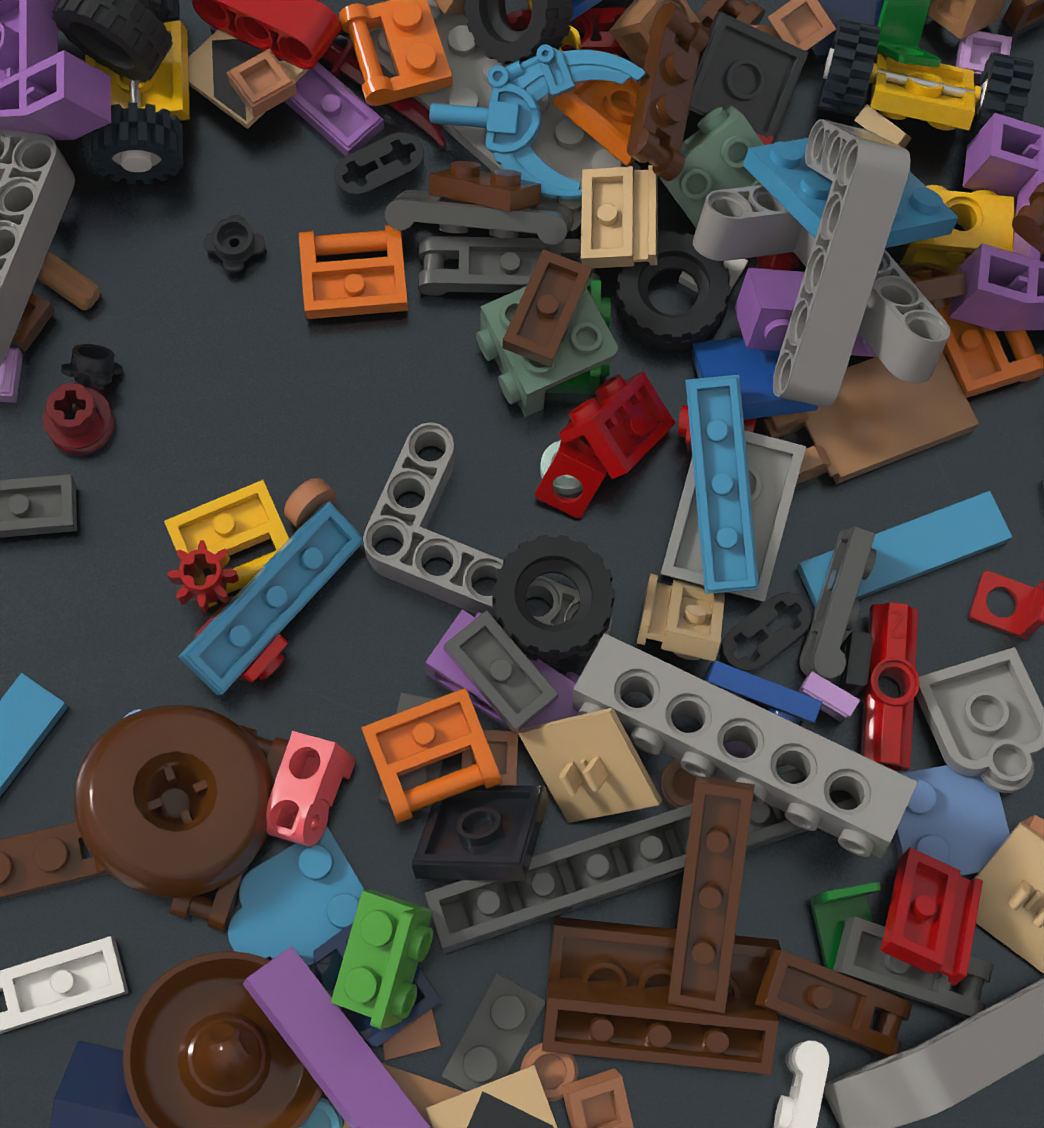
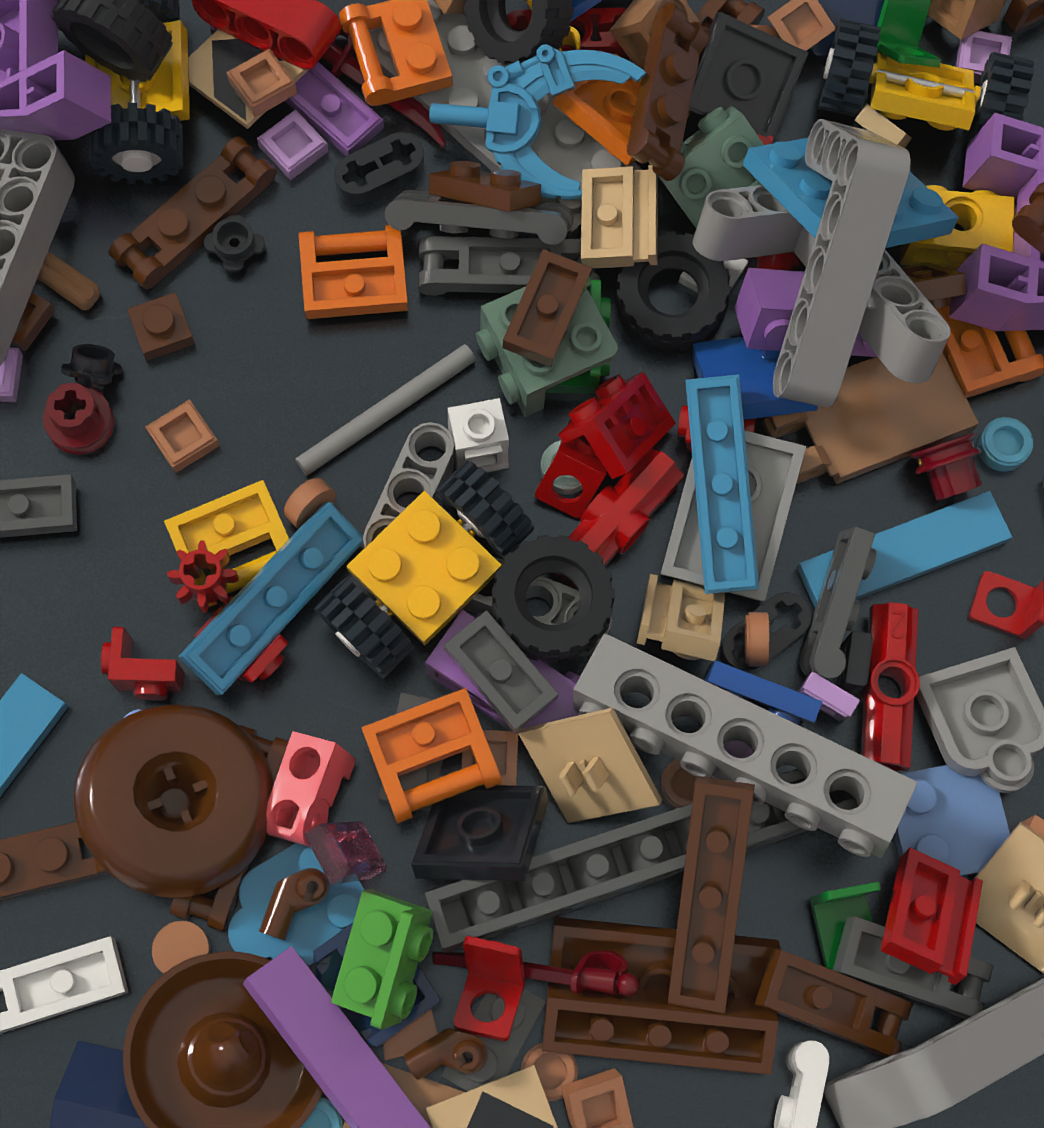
(145, 677): none -> red bracket
(160, 326): none -> reddish brown plate
(179, 943): none -> nougat tile
(182, 436): none -> nougat tile
(192, 213): none -> reddish brown plate
(291, 897): none -> reddish brown arm
(292, 145): none -> lavender tile
(345, 851): none -> clear pink plate
(385, 409): none -> light grey bar
(425, 567): none -> plate
(448, 1048): none -> reddish brown arm
(479, 435): none -> white window
(491, 970): none -> red bracket
(596, 971): none -> dark red sword
(623, 511): none -> red piece
(757, 639): none -> nougat tile
(950, 466): none -> dark red piece
(1005, 444): none -> medium azure tile

